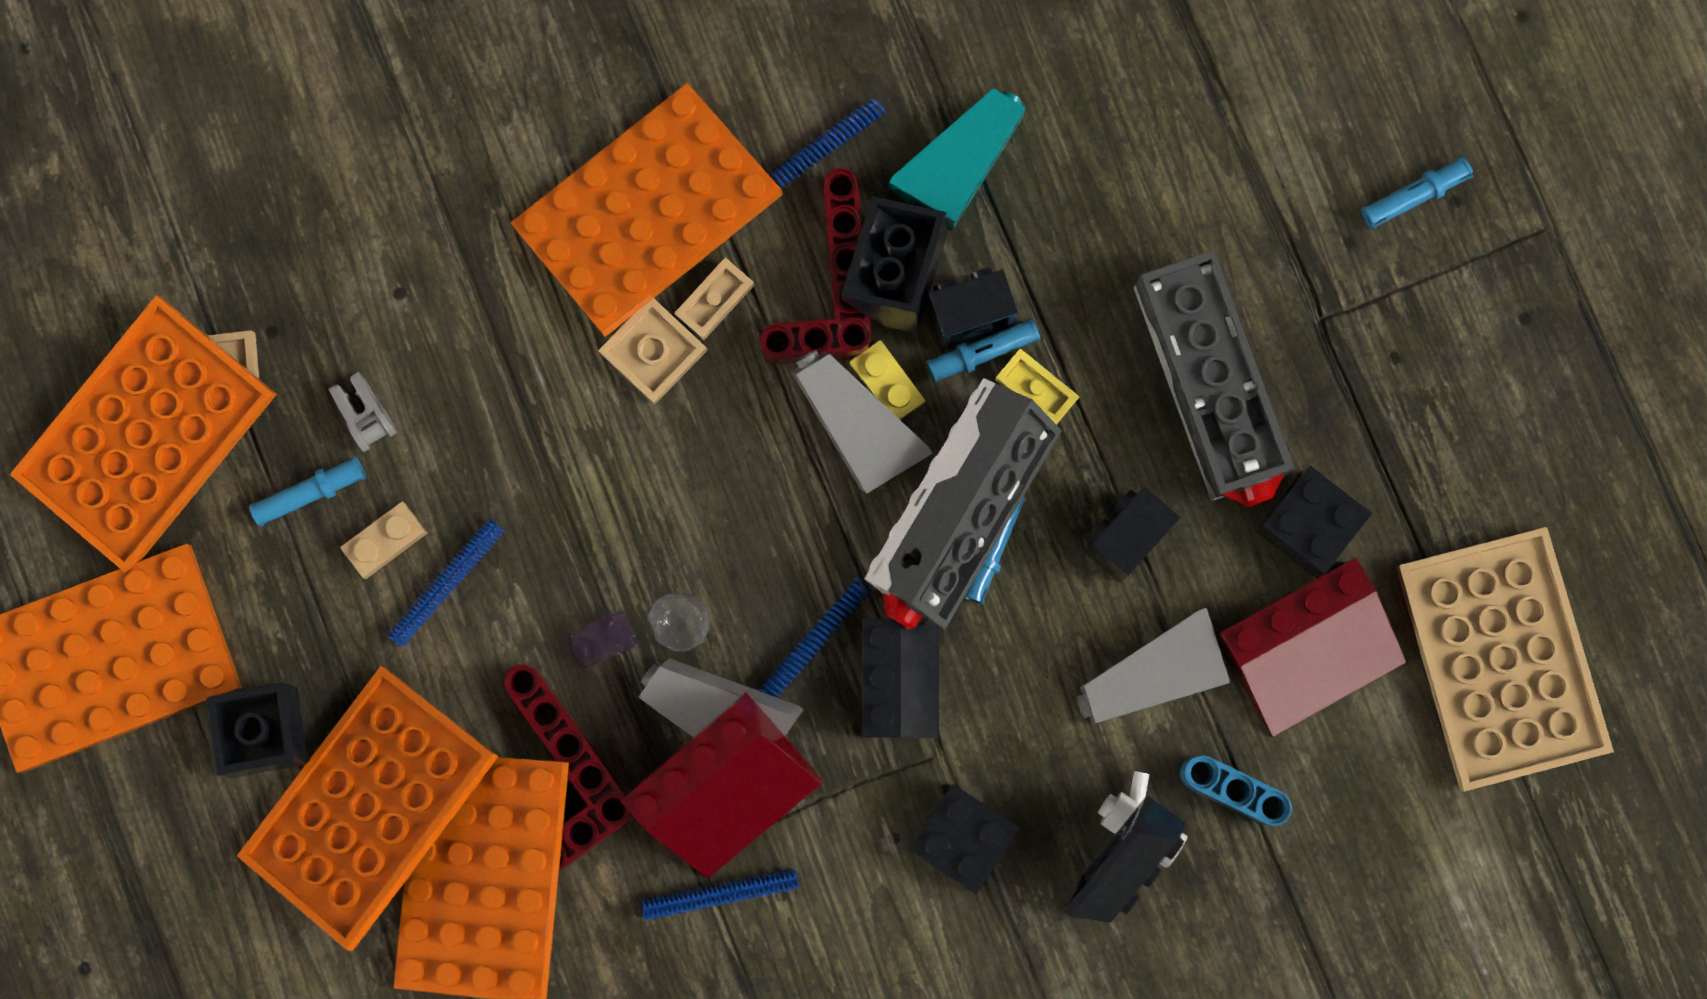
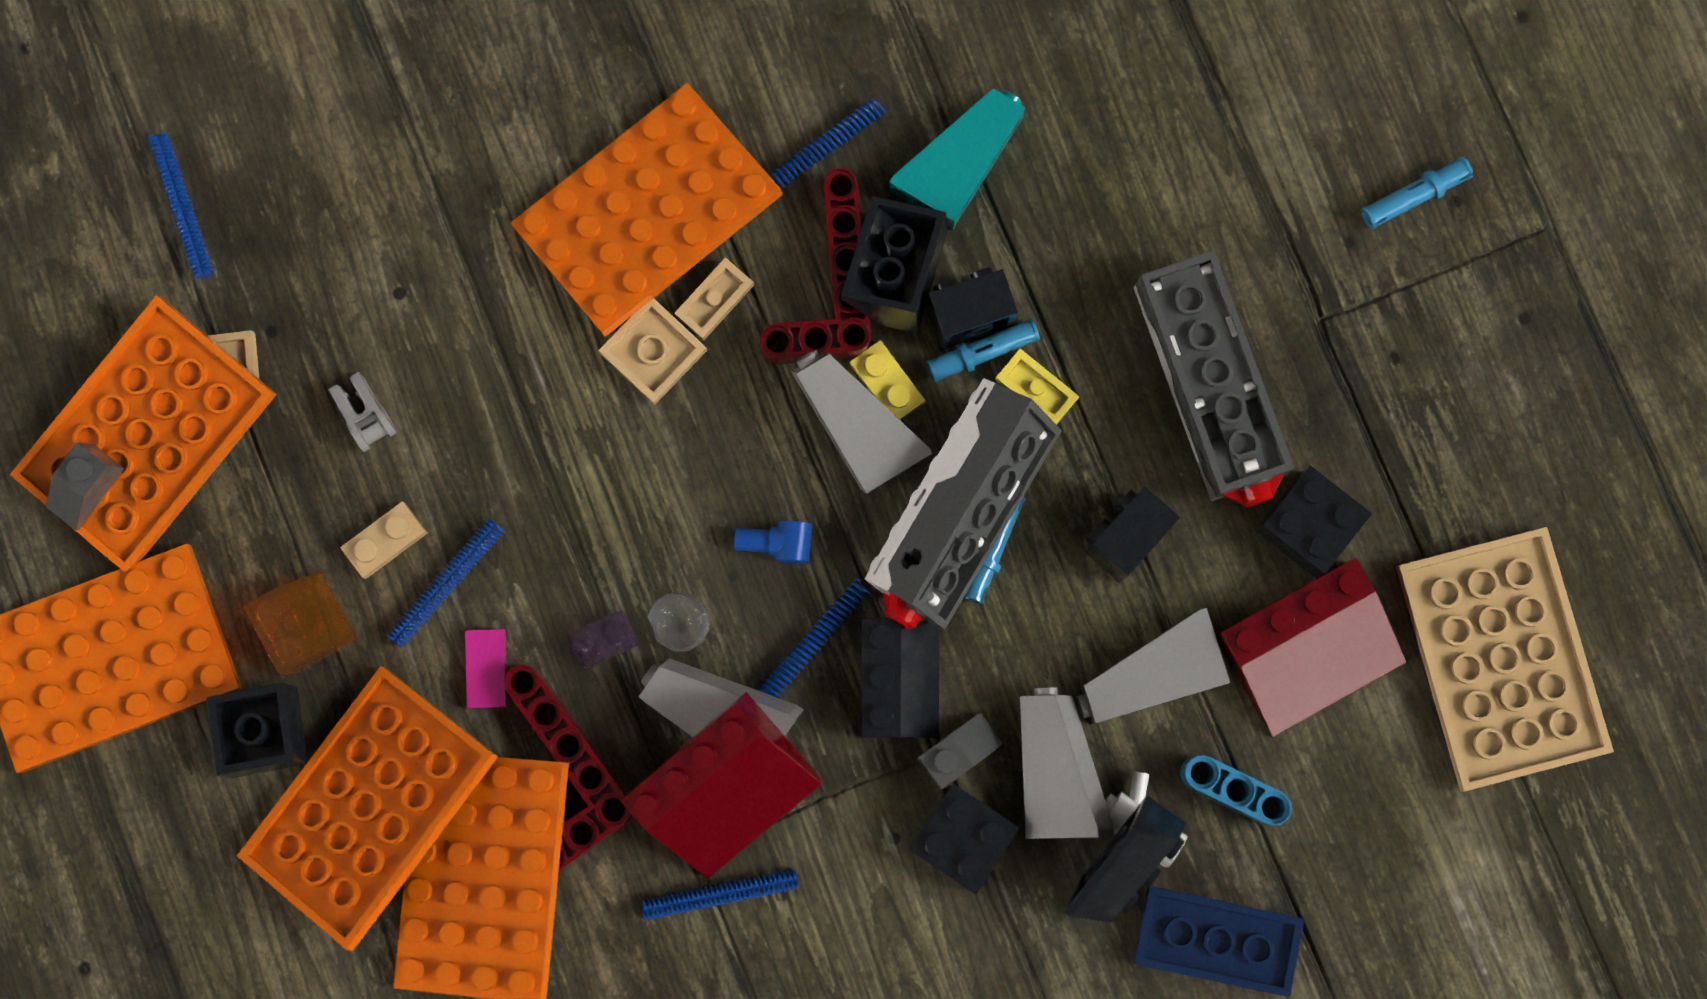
(81, 483): none -> dark grey slope
(180, 204): none -> blue axle
(300, 623): none -> clear orange slope
(321, 485): dark azure pin -> none
(485, 668): none -> dark pink tile
(786, 542): none -> blue pin
(960, 751): none -> dark grey slope
(1058, 771): none -> light grey slope
(1218, 941): none -> dark blue plate

